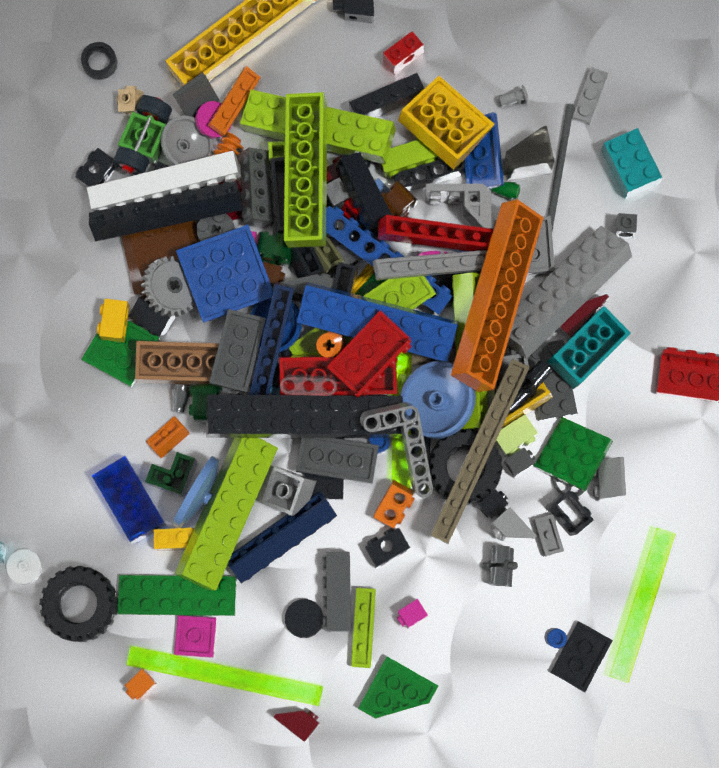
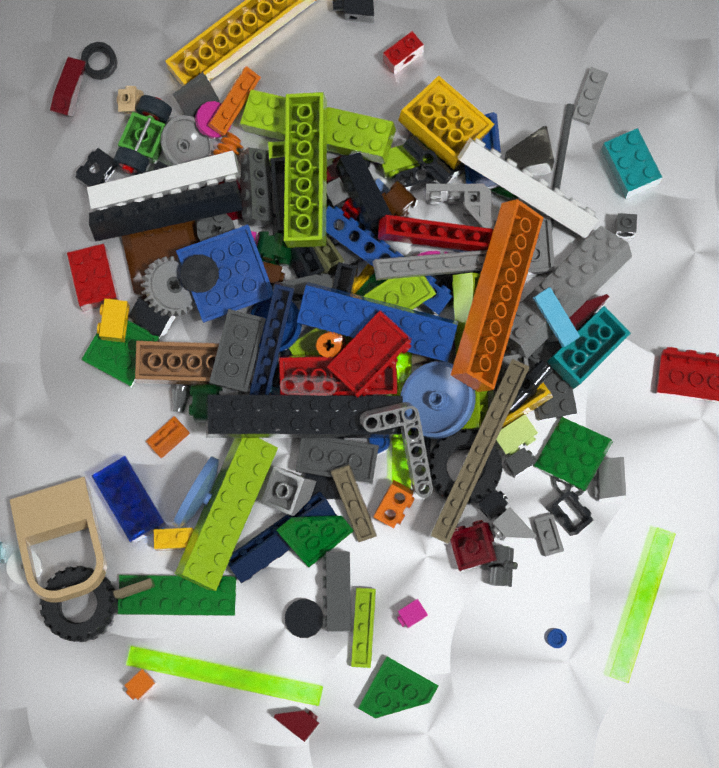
(52, 515): none -> tan window
(68, 87): none -> dark red slope
(92, 276): none -> red brick
(134, 589): none -> dark tan tile
(173, 480): dark green brick -> none
(195, 636): dark pink tile -> none
(199, 273): none -> black tile
(314, 535): none -> green plate
(354, 503): none -> dark tan tile
(381, 557): black brick -> none
(388, 97): black brick -> none
(419, 152): none -> black piece
(473, 545): none -> dark red plate
(513, 97): light grey pin -> none
(527, 187): none -> white brick
(556, 317): none -> medium azure tile
(581, 656): black tile -> none

